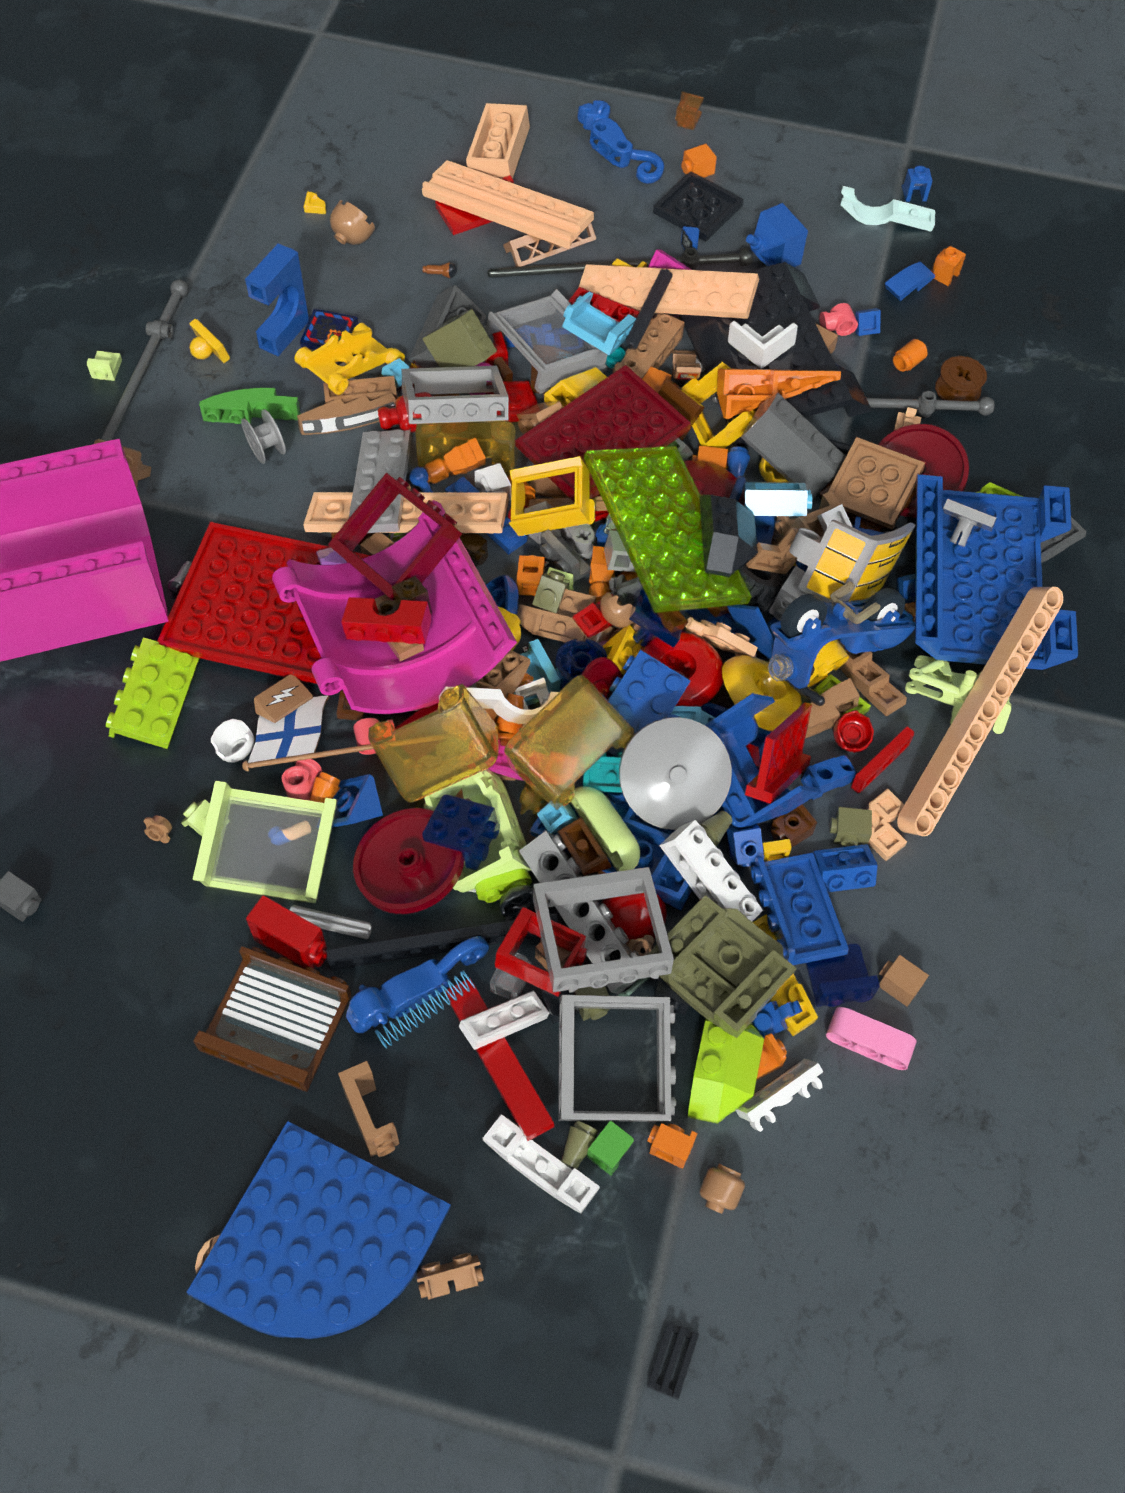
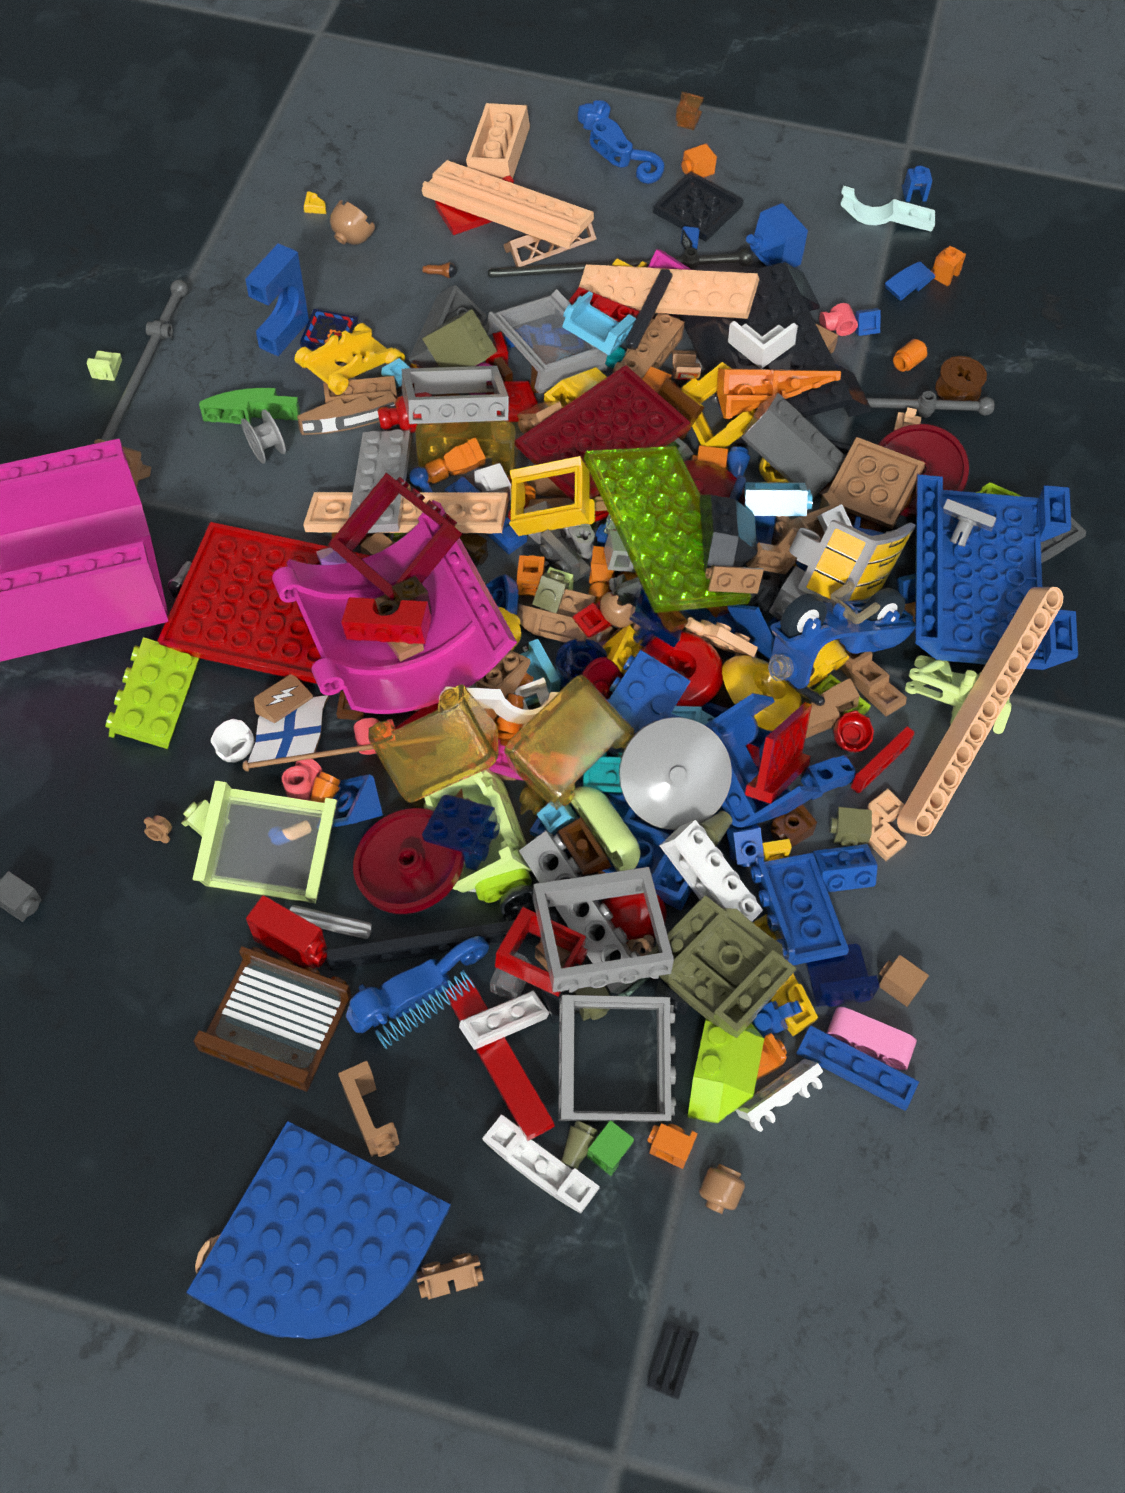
(206, 343): yellow tile -> none
(734, 579): none -> medium nougat hinge
(858, 1068): none -> blue plate

